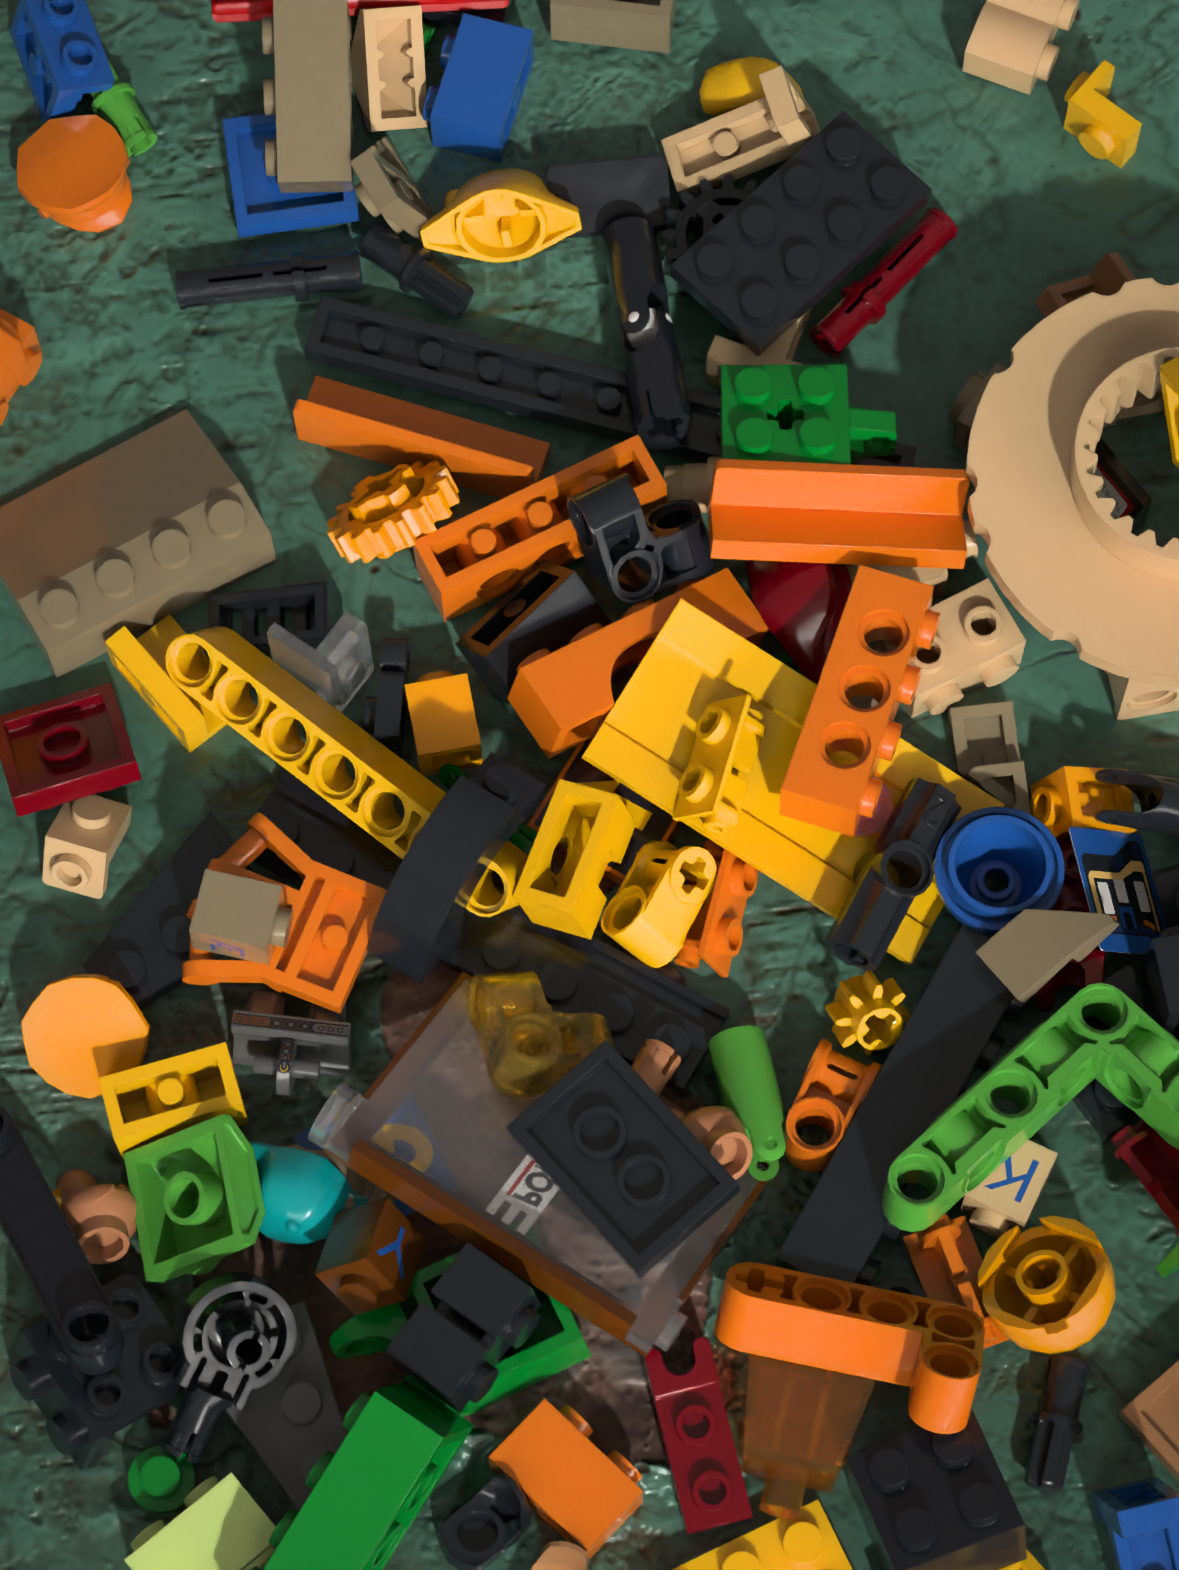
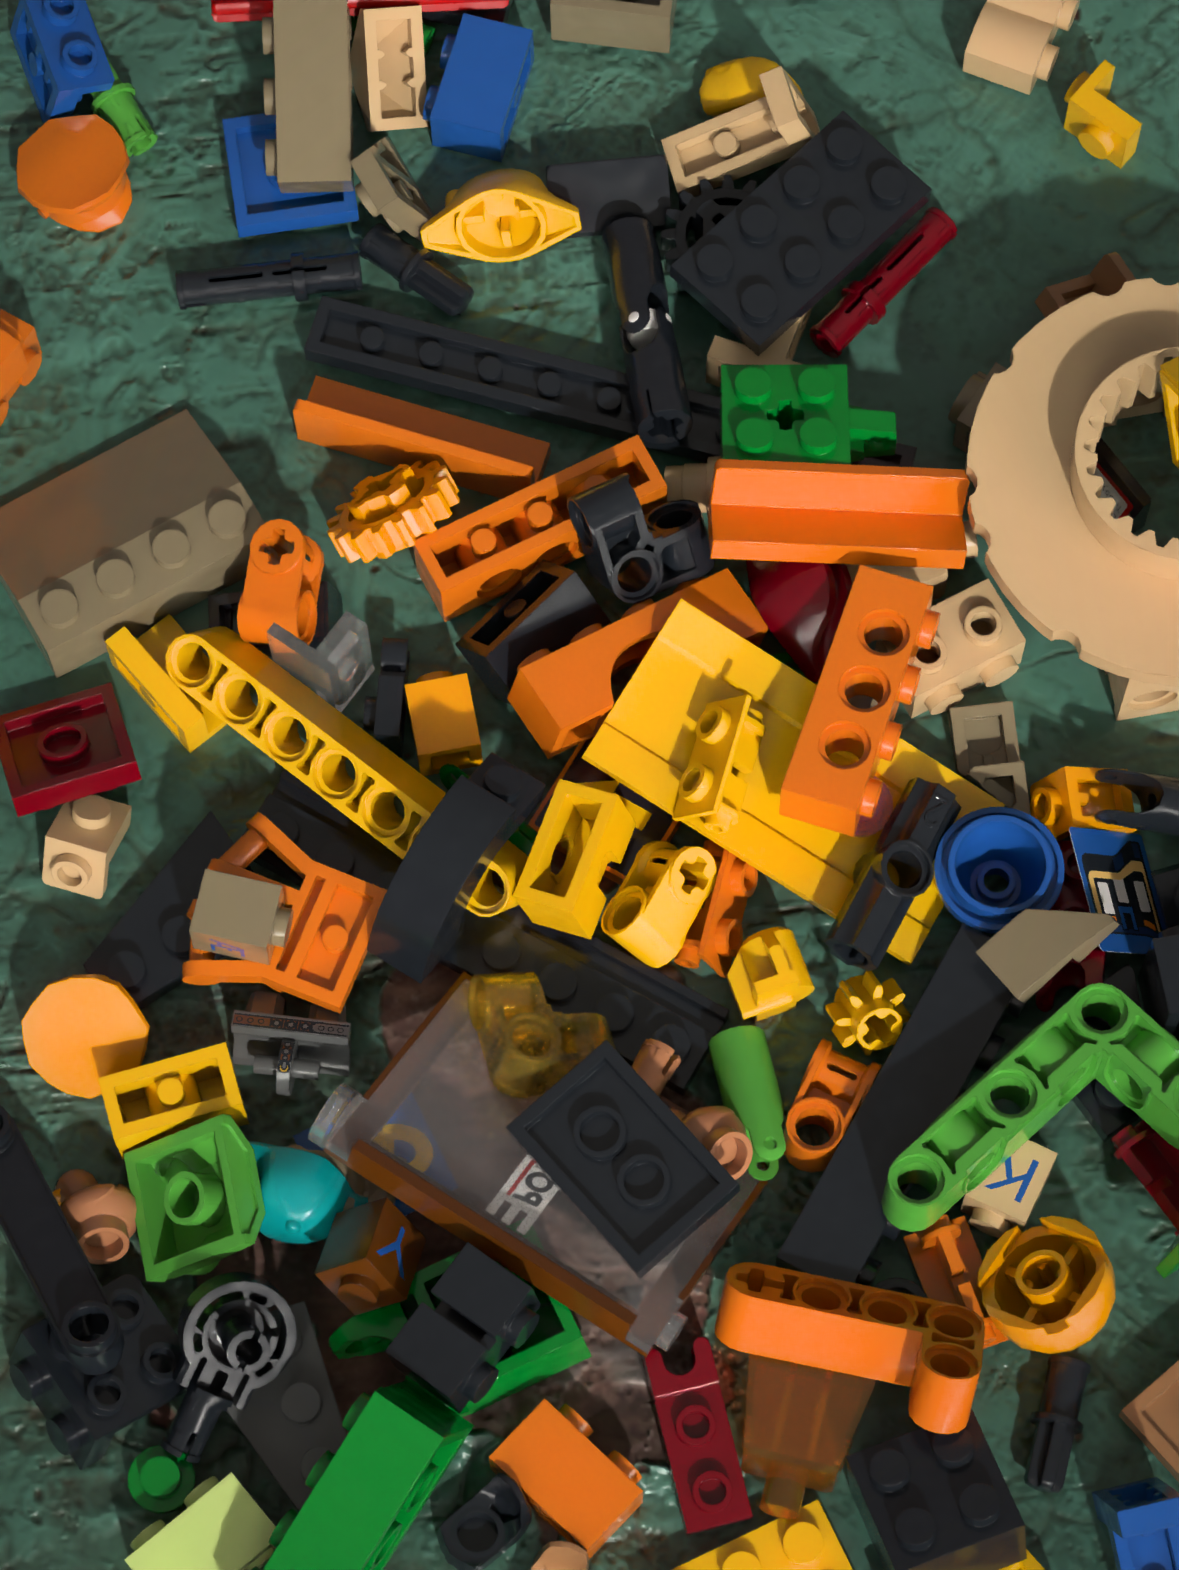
(281, 584): none -> orange piece
(769, 974): none -> yellow piece

